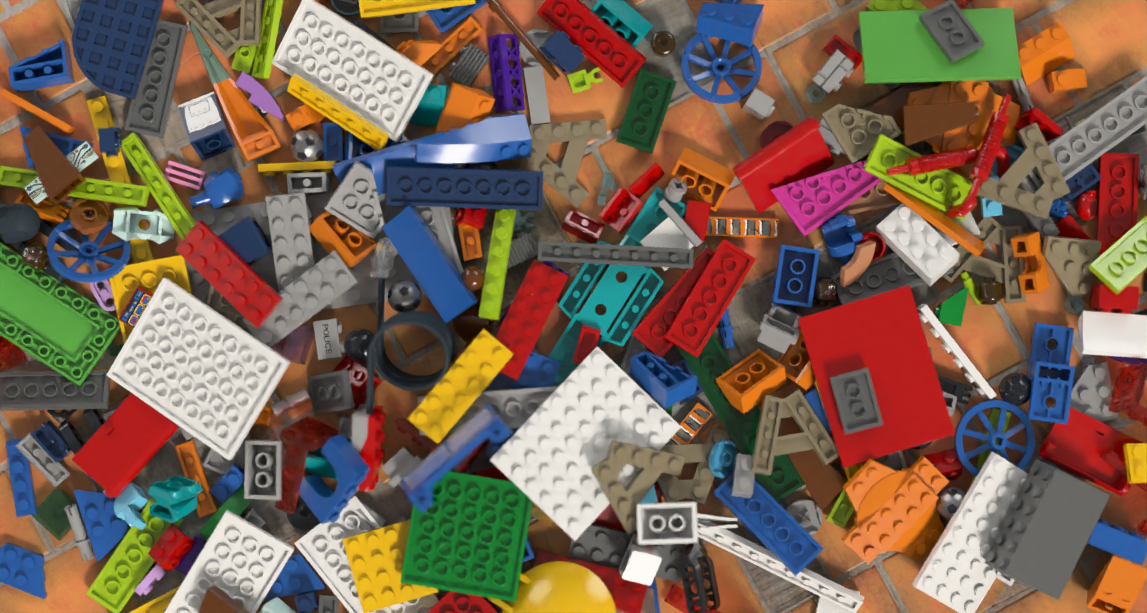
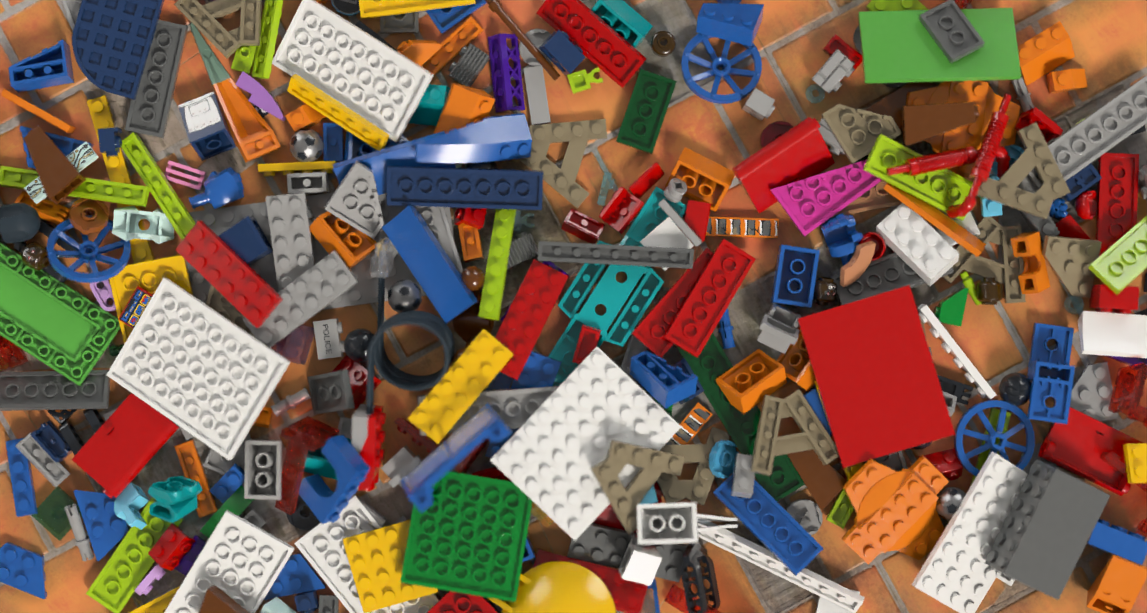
(856, 401): dark grey plate -> none

